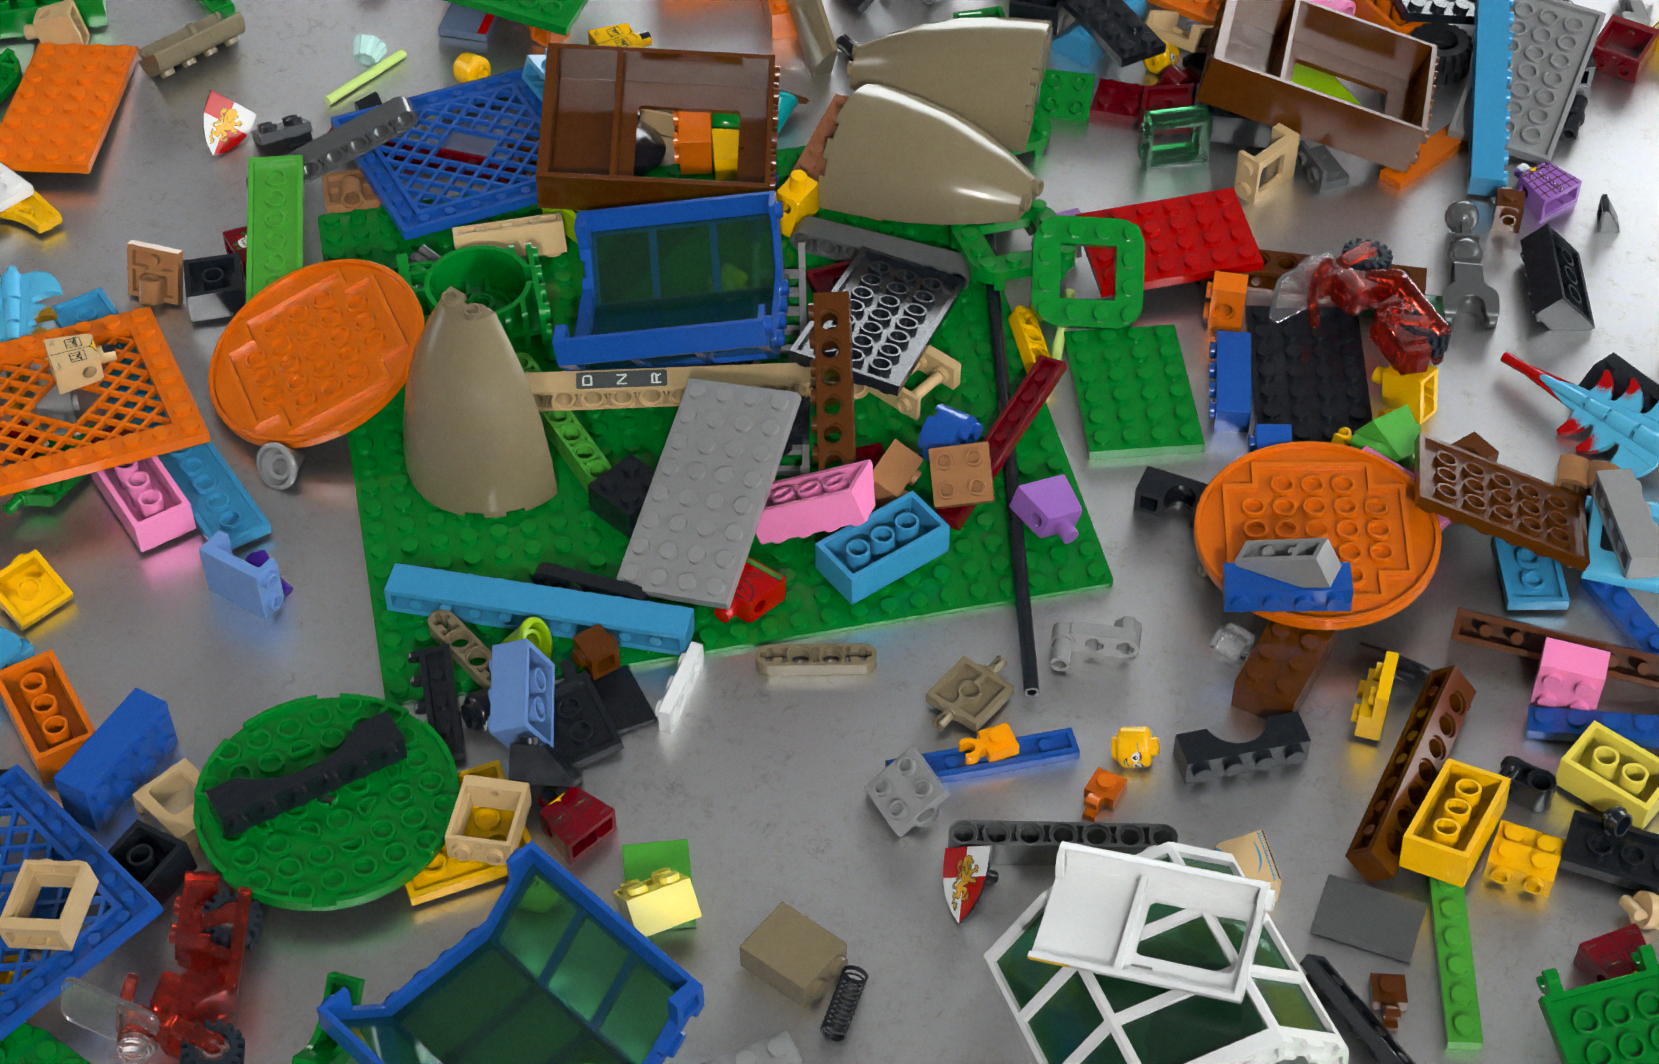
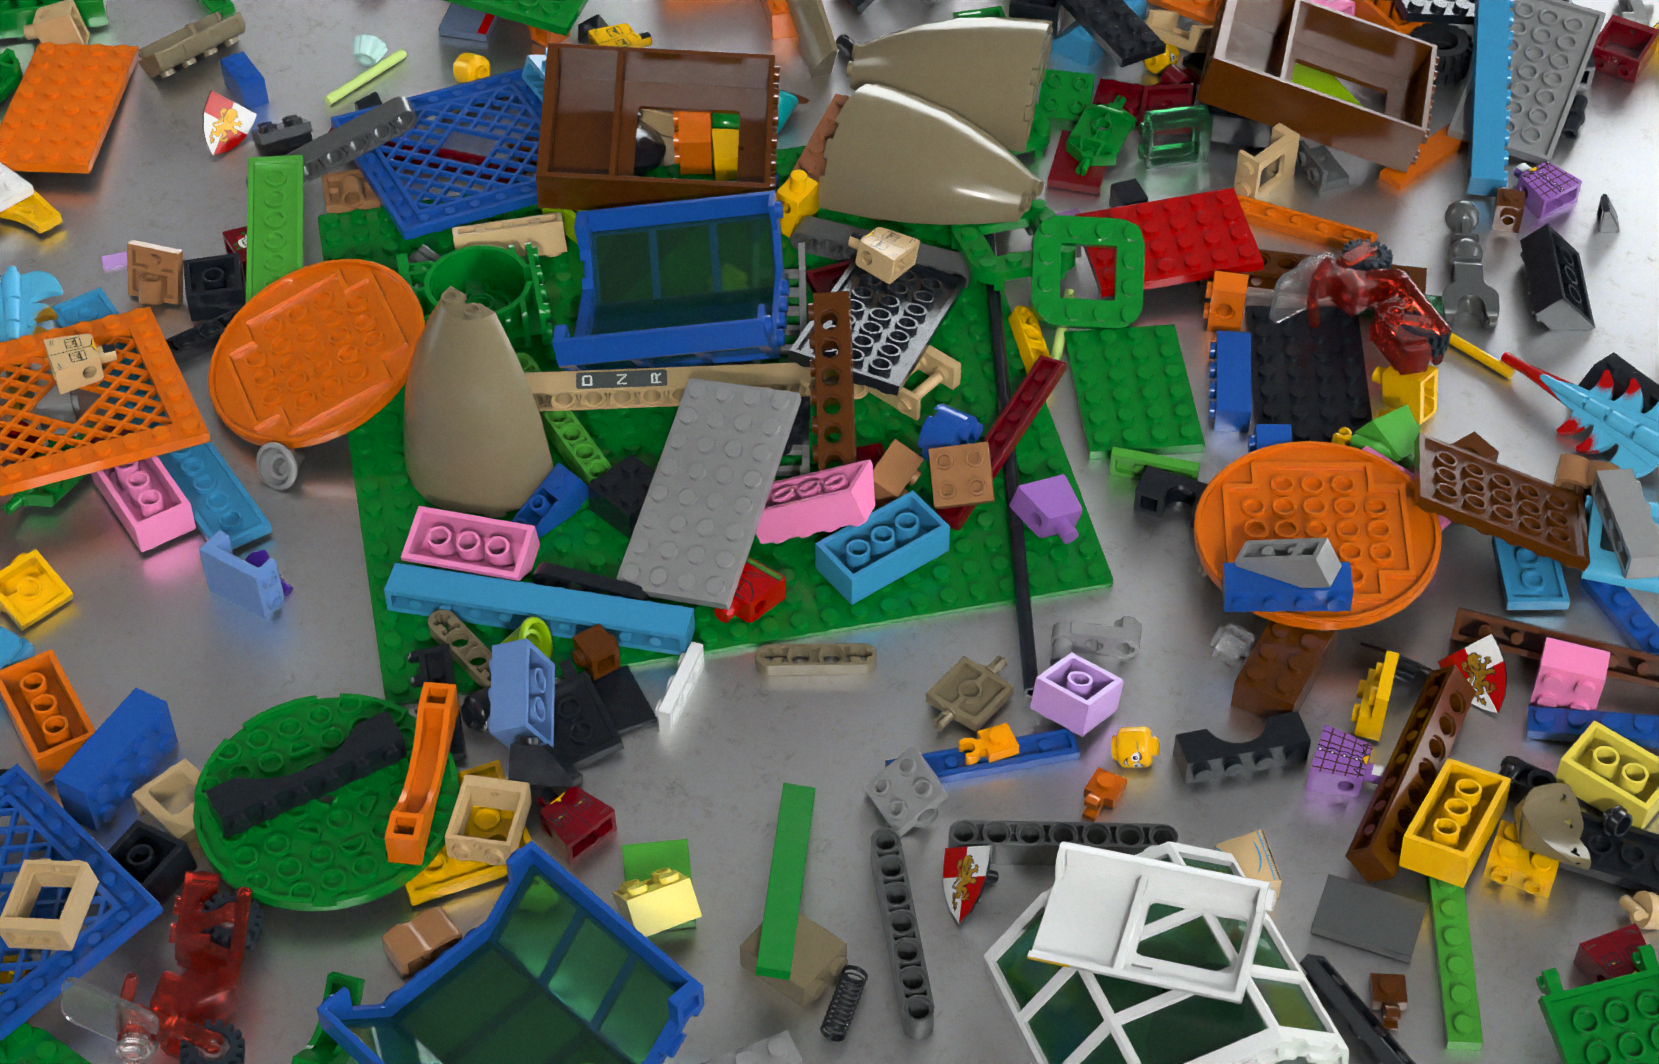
(114, 260): none -> lavender window
(198, 336): none -> black beam
(244, 80): none -> blue brick
(415, 809): none -> orange arch
(421, 941): none -> medium nougat brick
(471, 543): none -> bright pink slope
(553, 501): none -> blue slope
(591, 23): none -> black slope
(785, 882): none -> green tile
(884, 252): none -> tan torso
(902, 944): none -> dark grey beam
(1063, 171): none -> dark red tile
(1076, 694): none -> lavender brick
(1097, 146): none -> green plate
(1126, 193): none -> black brick
(1133, 463): none -> bright green plate
(1301, 224): none -> orange tile
(1342, 764): none -> medium lavender torso
(1481, 356): none -> yellow bar
(1484, 669): none -> shield
(1542, 825): none -> dark tan piece

